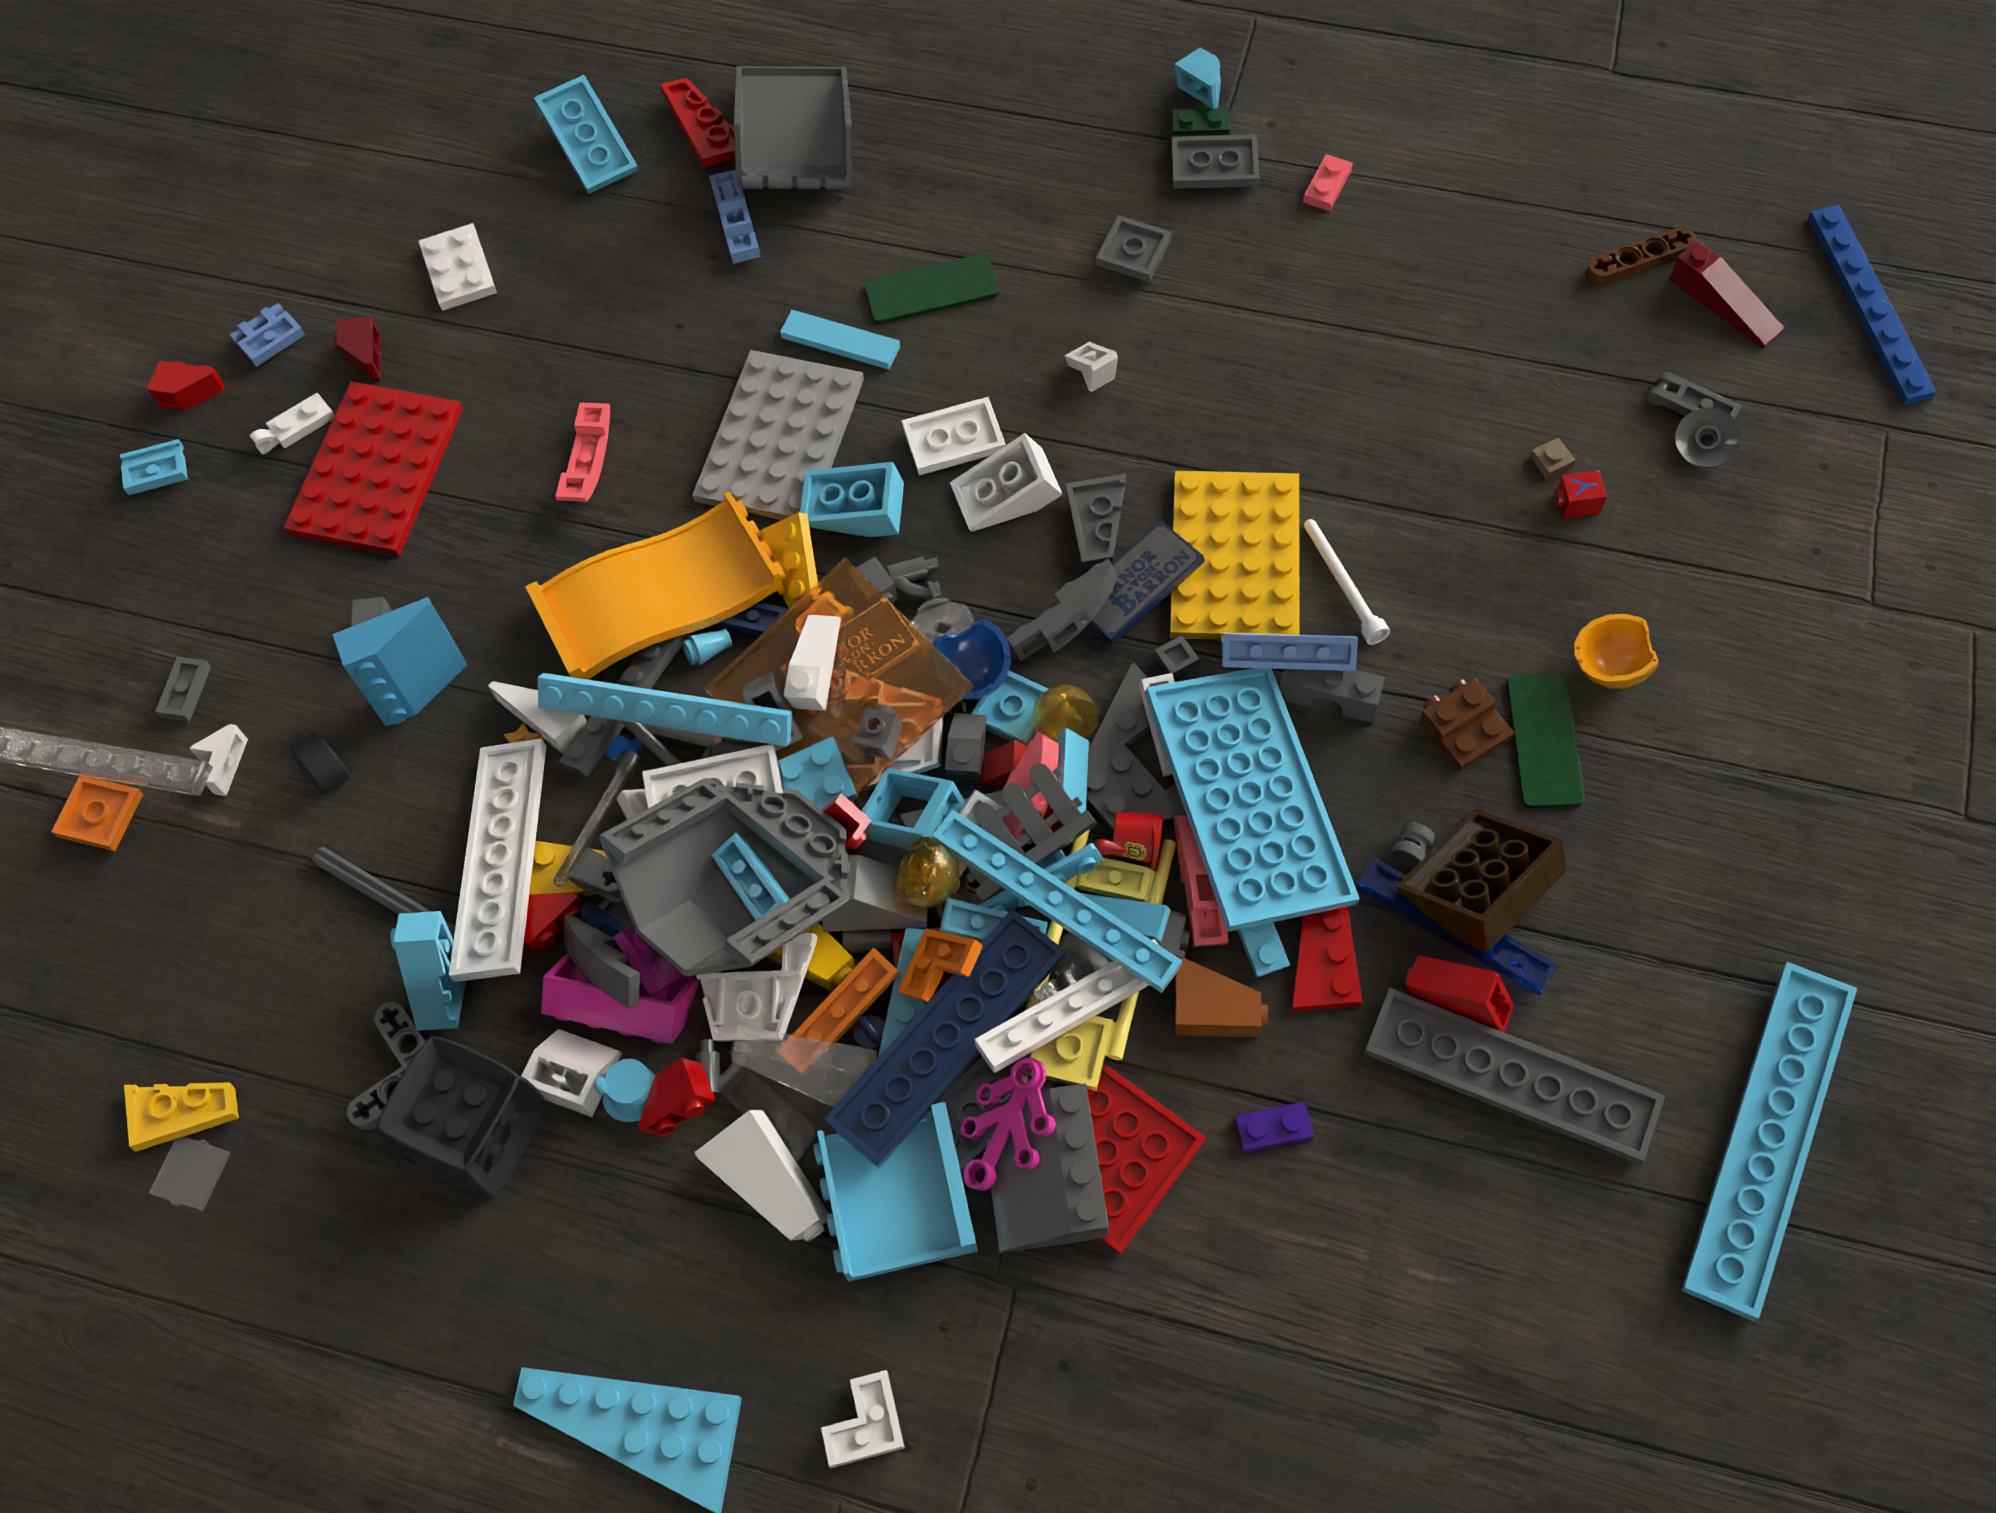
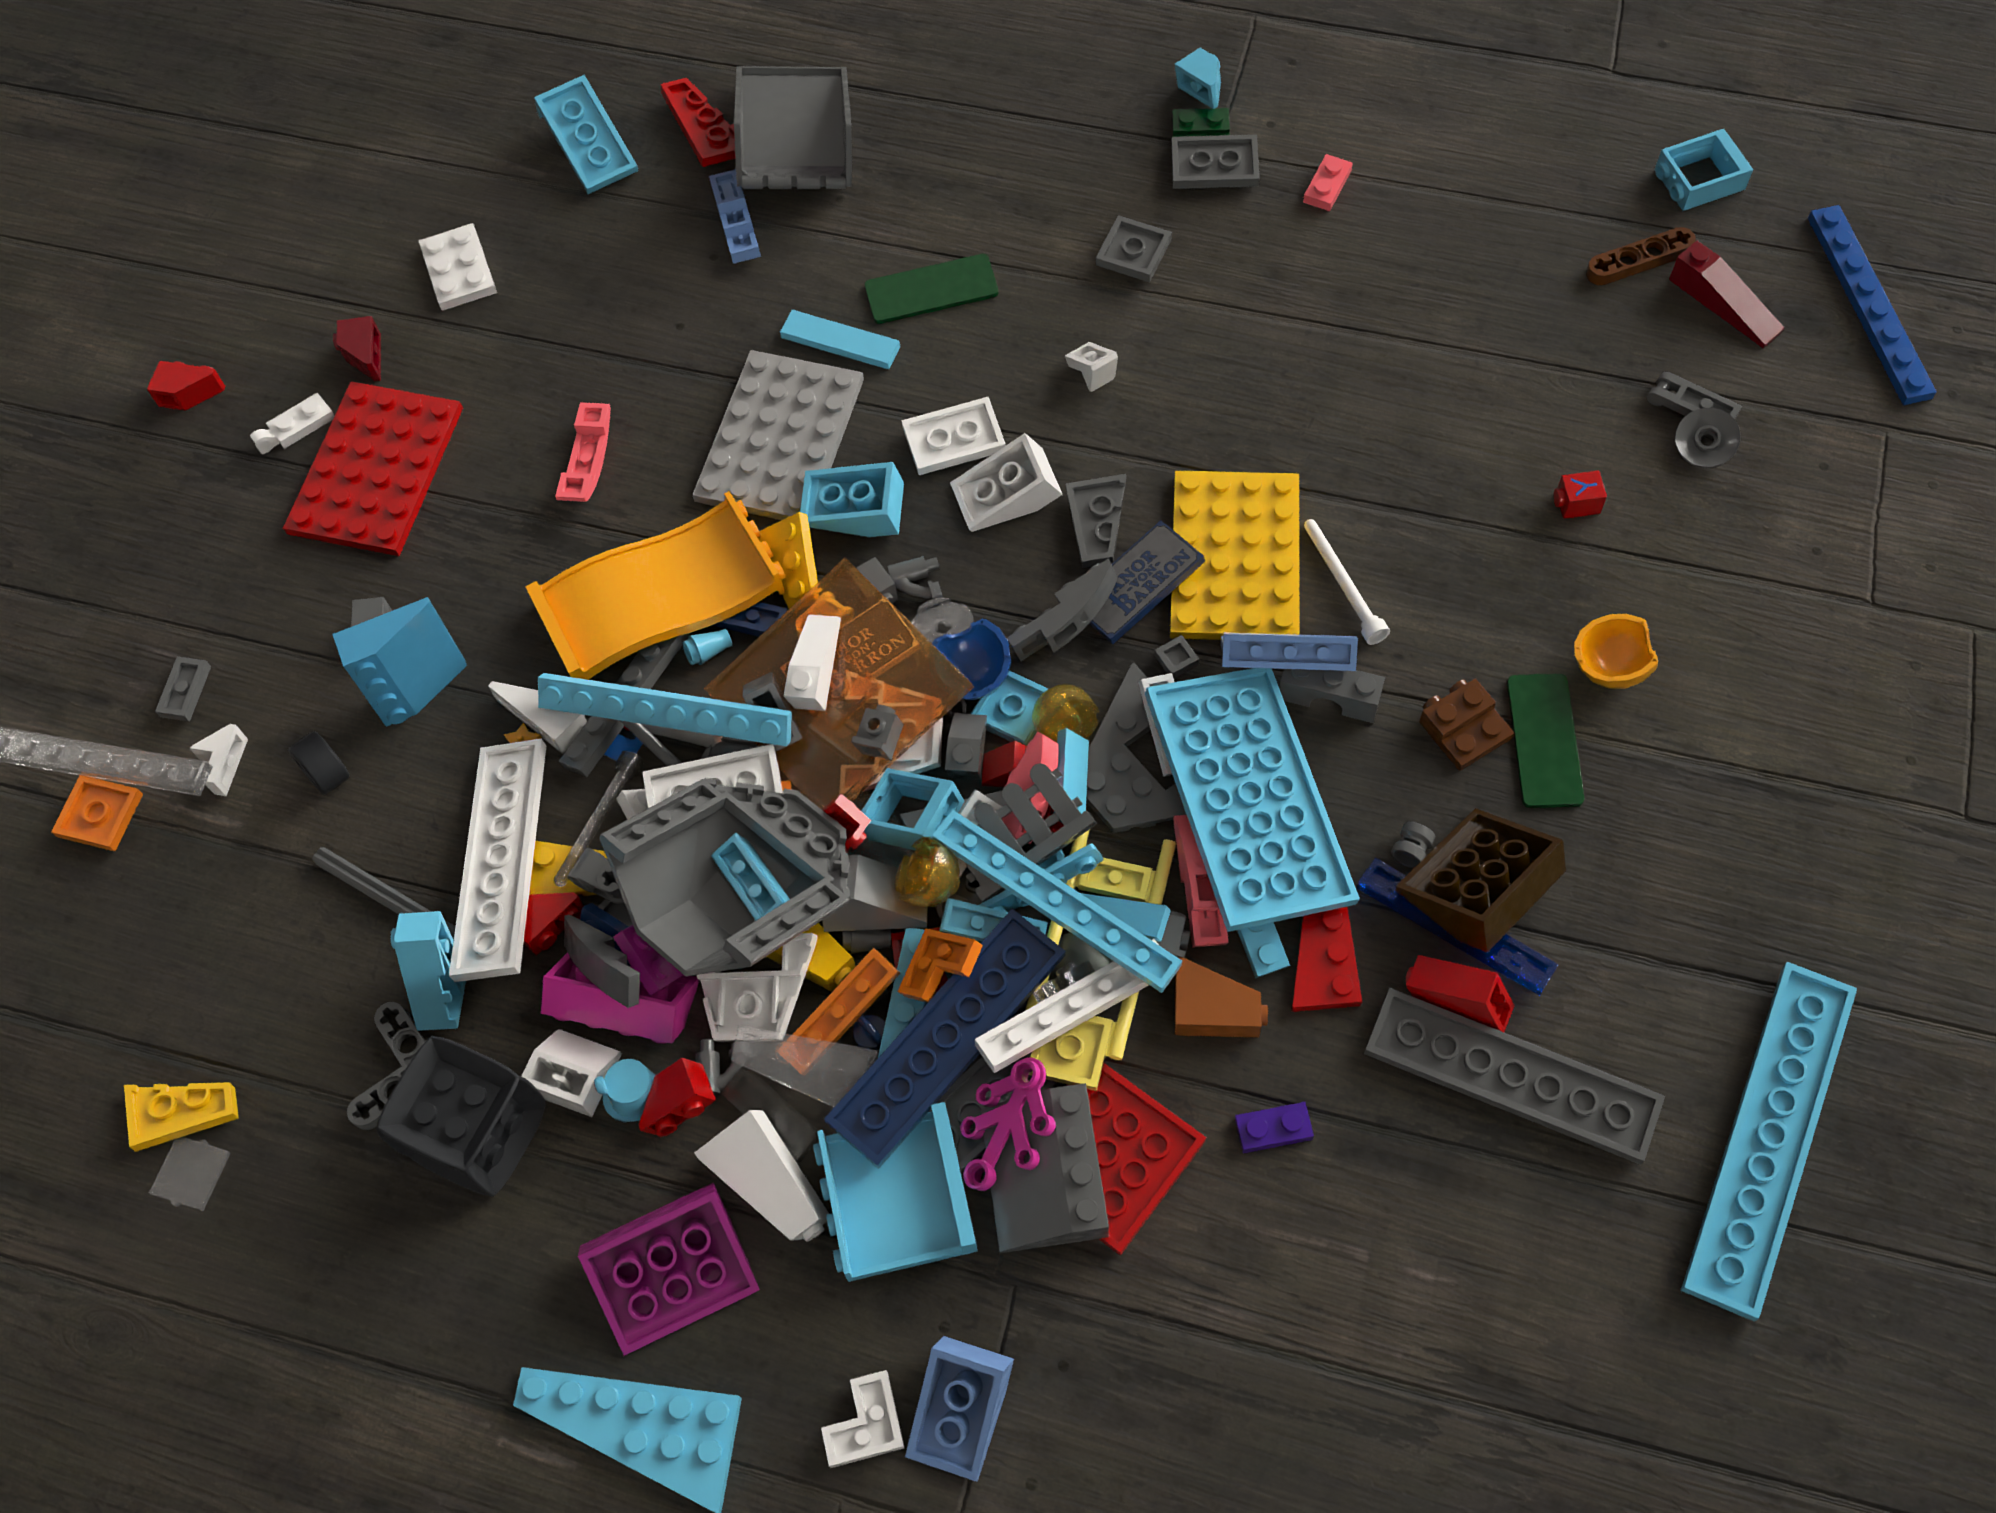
(153, 467): medium azure plate -> none
(267, 334): medium blue plate -> none
(668, 1268): none -> magenta slope
(818, 773): medium azure plate -> none
(958, 1407): none -> medium blue slope
(1134, 838): red hat -> none
(1552, 458): dark tan plate -> none
(1725, 156): none -> medium azure window

